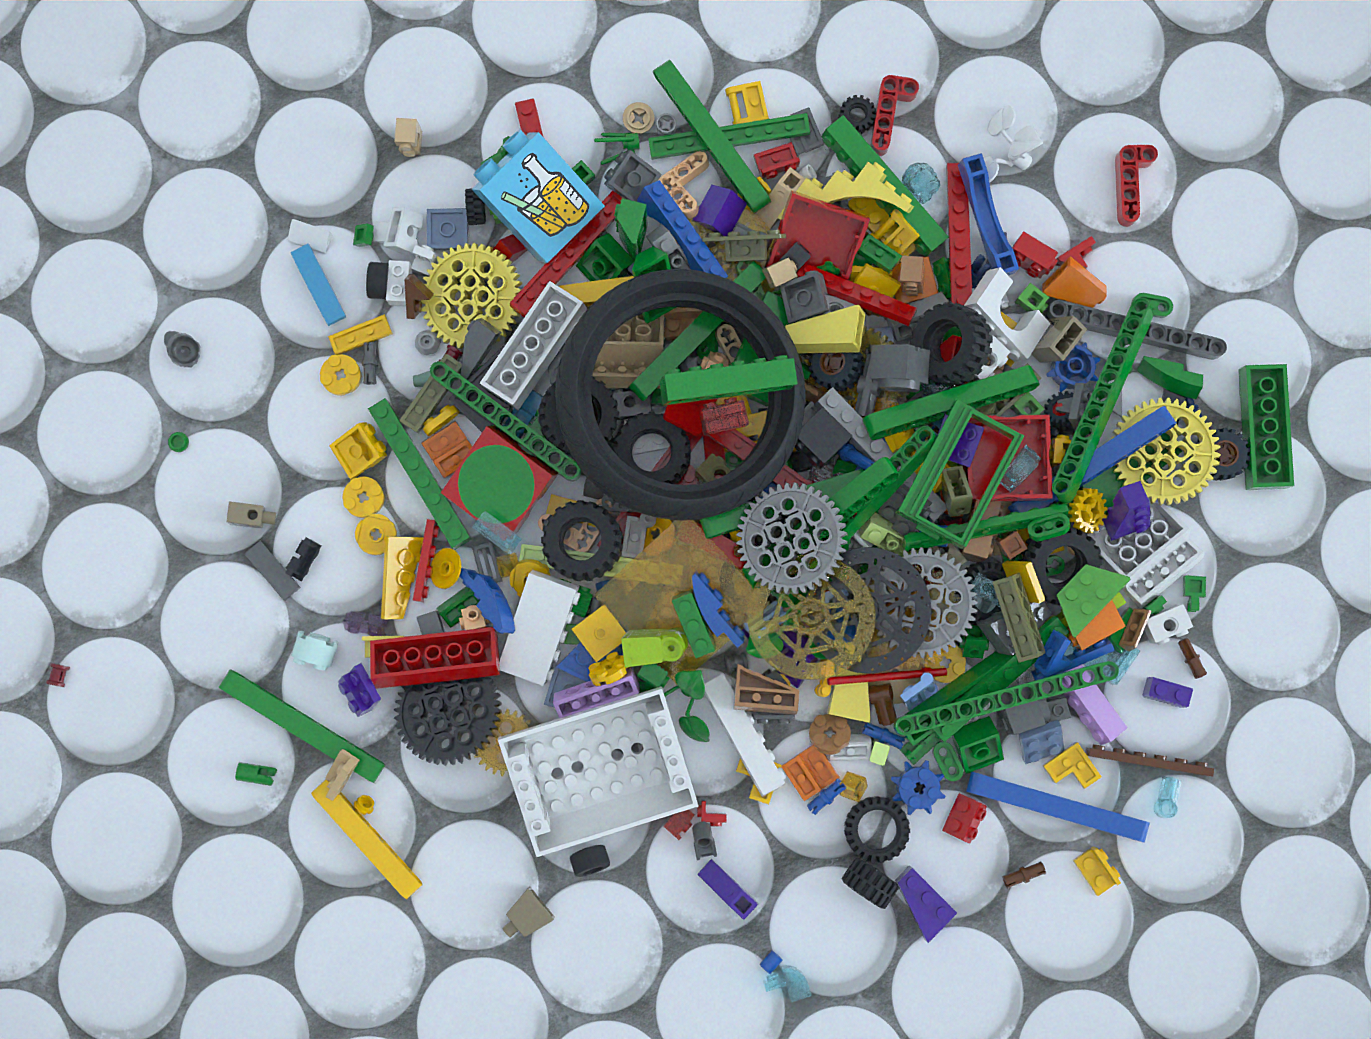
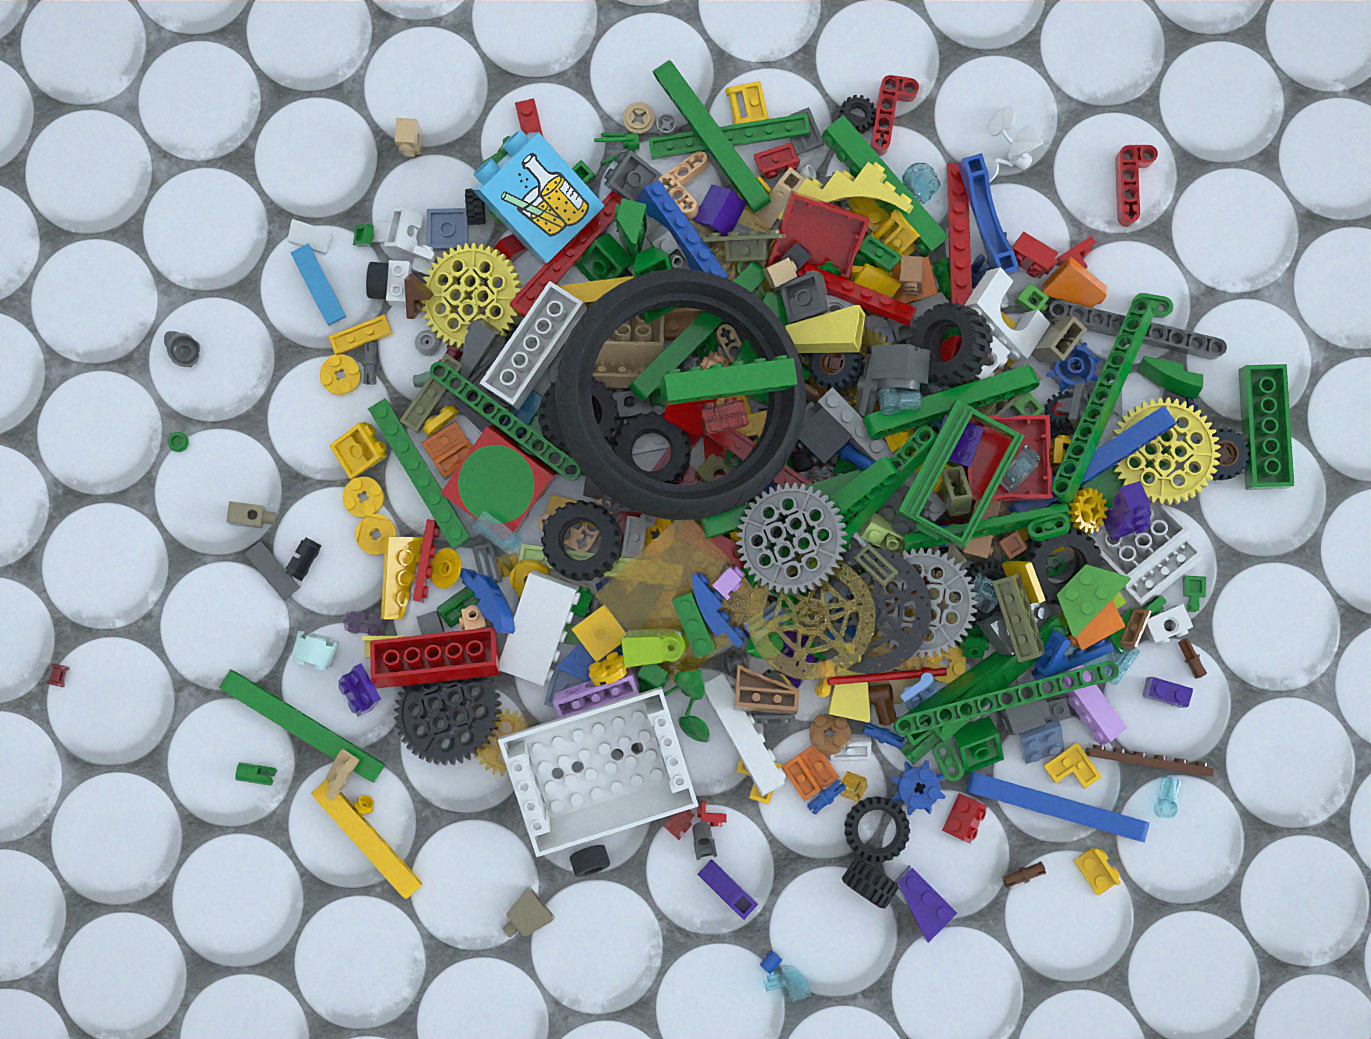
(728, 581): none -> lavender brick
(879, 753): yellowish green slope -> none
(889, 578): none -> olive tile
(893, 401): none -> clear light blue piece

